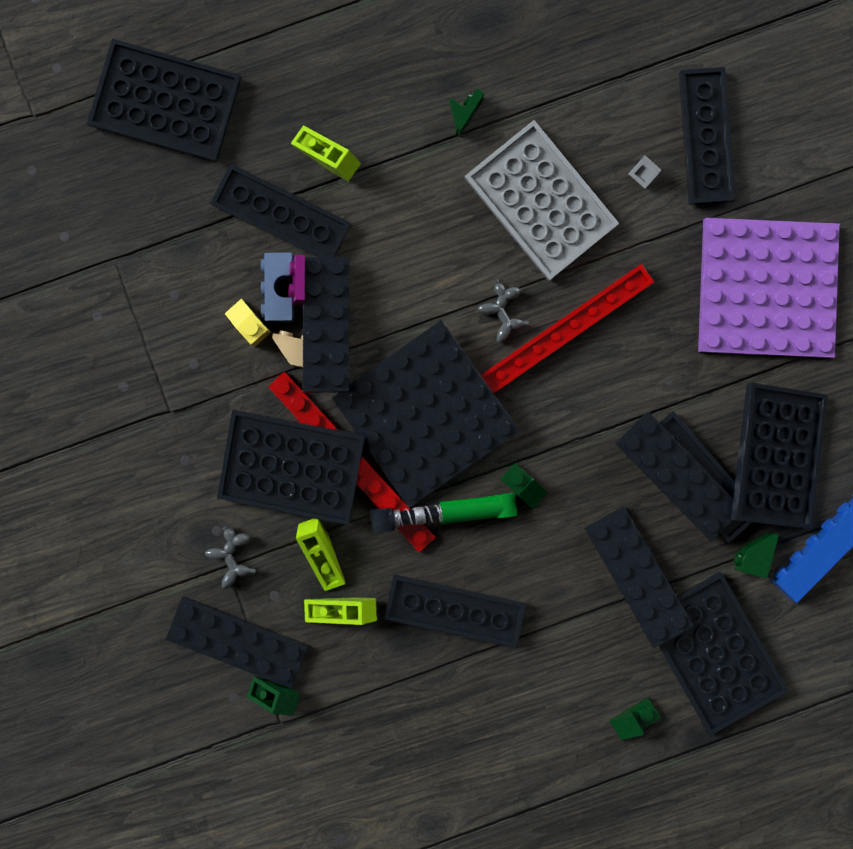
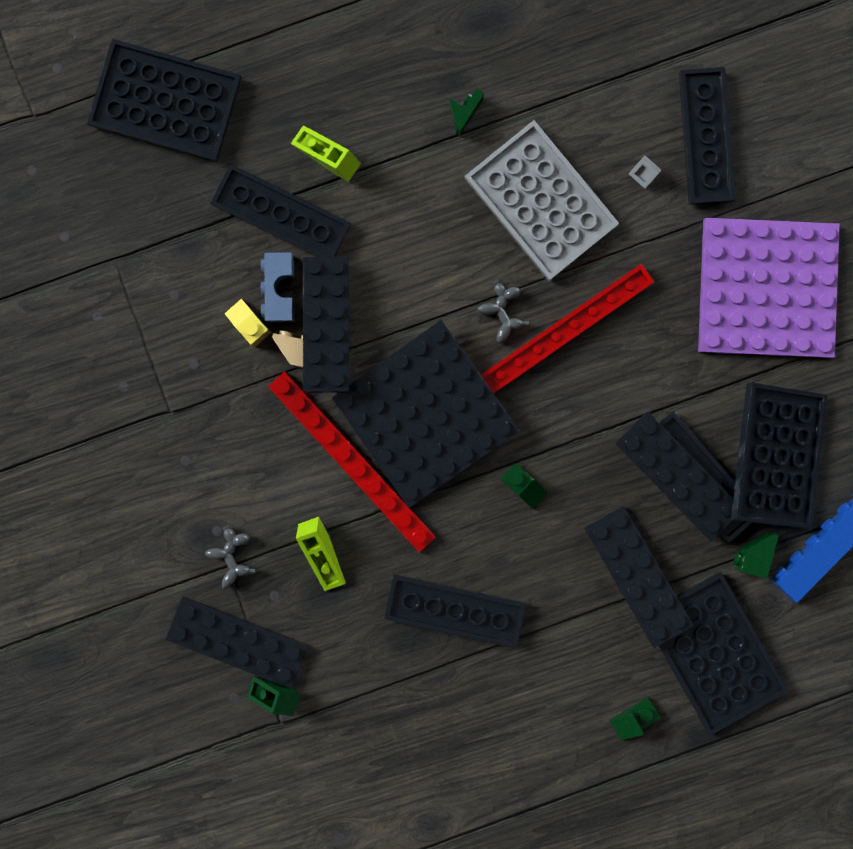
(291, 467): black plate -> none
(297, 270): magenta plate -> none
(341, 610): lime slope -> none
(446, 512): piece -> none

